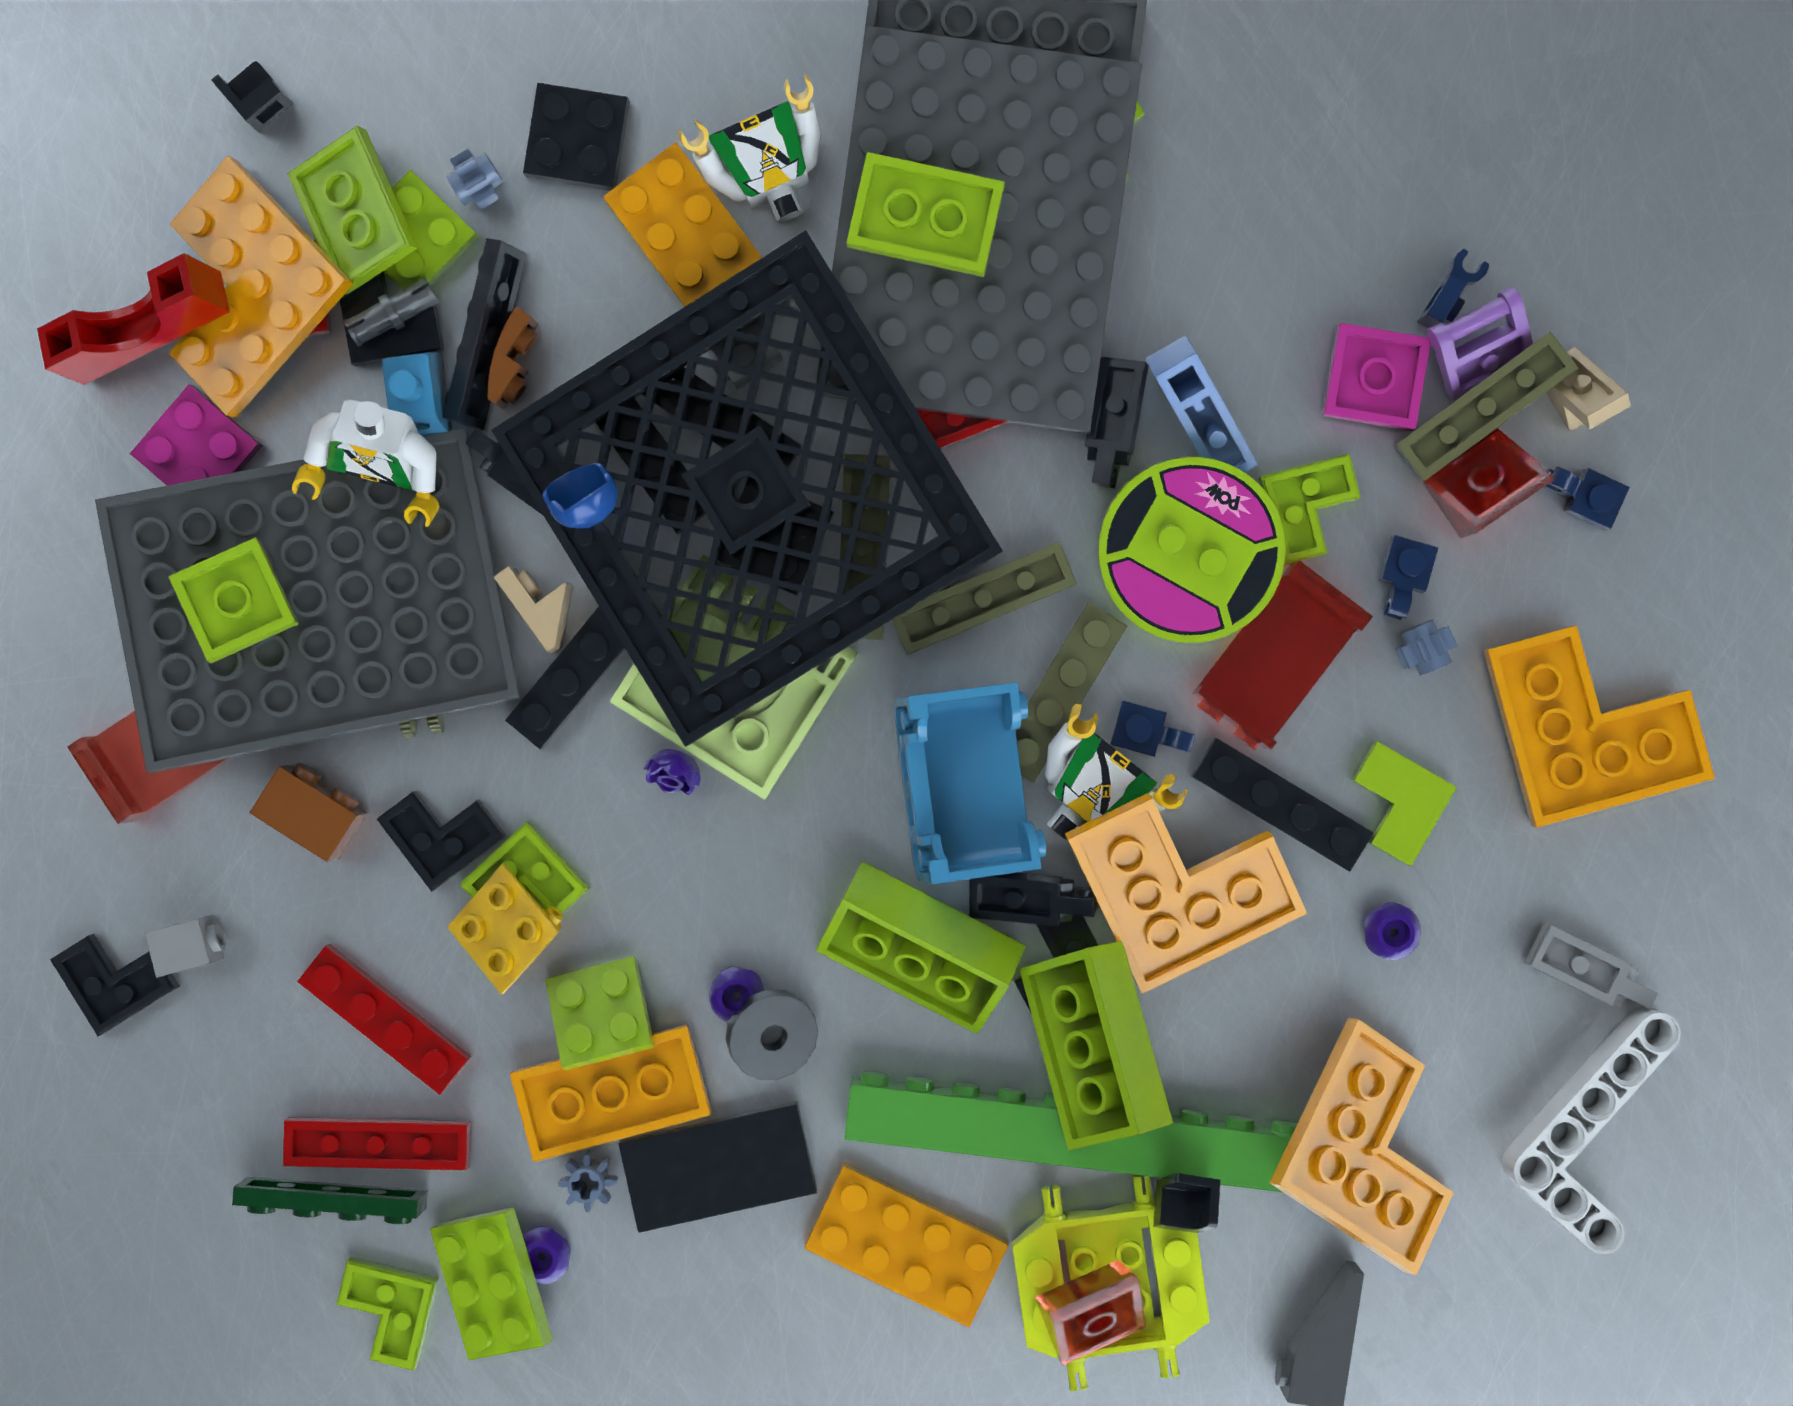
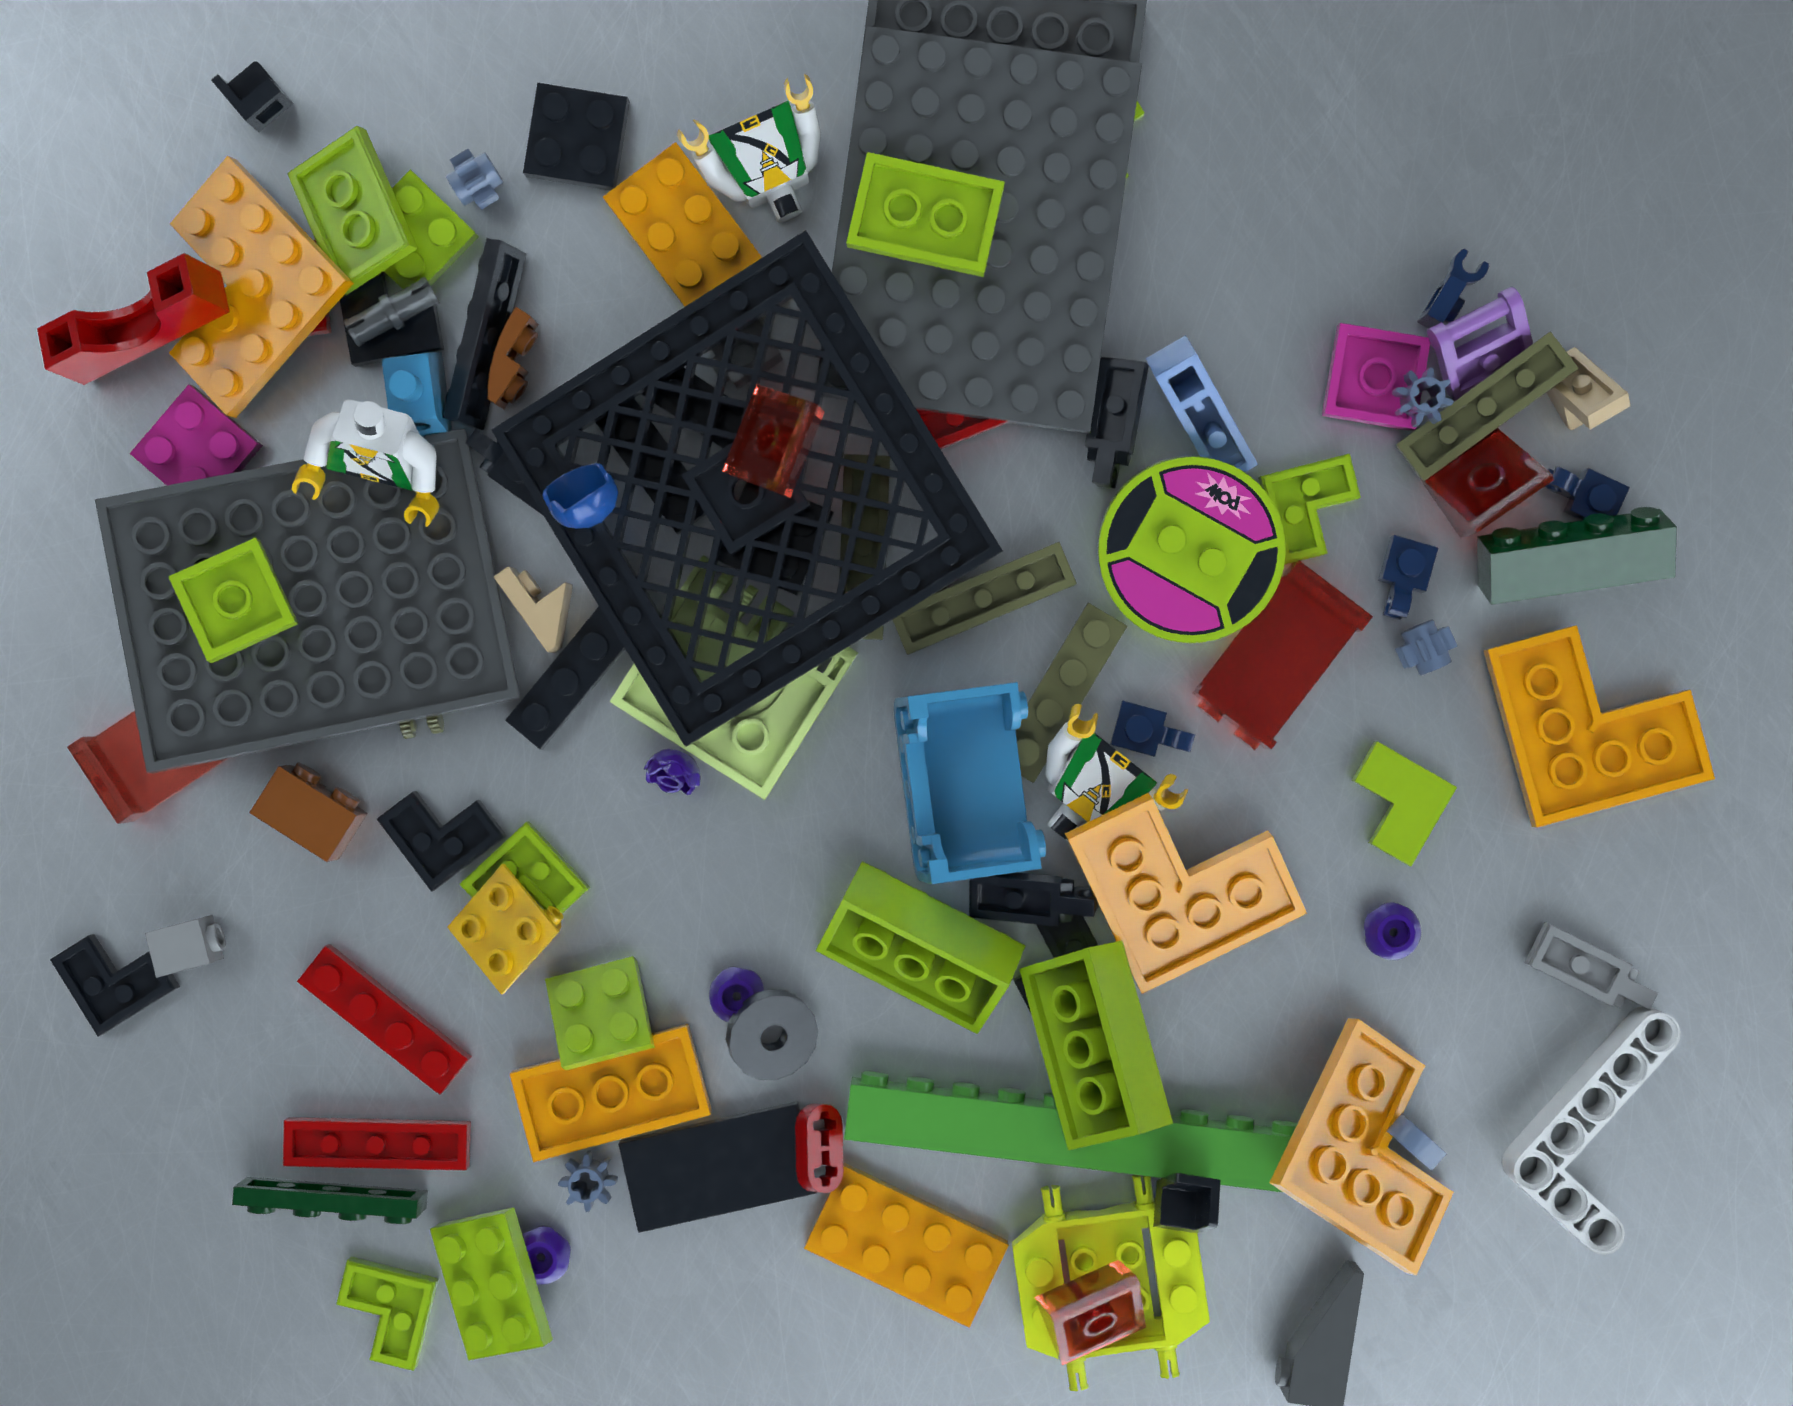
(773, 440): none -> clear red slope
(819, 1148): none -> red beam
(1282, 804): black plate -> none
(1416, 1142): none -> sand blue beam
(1436, 391): none -> sand blue gear
(1576, 555): none -> brick

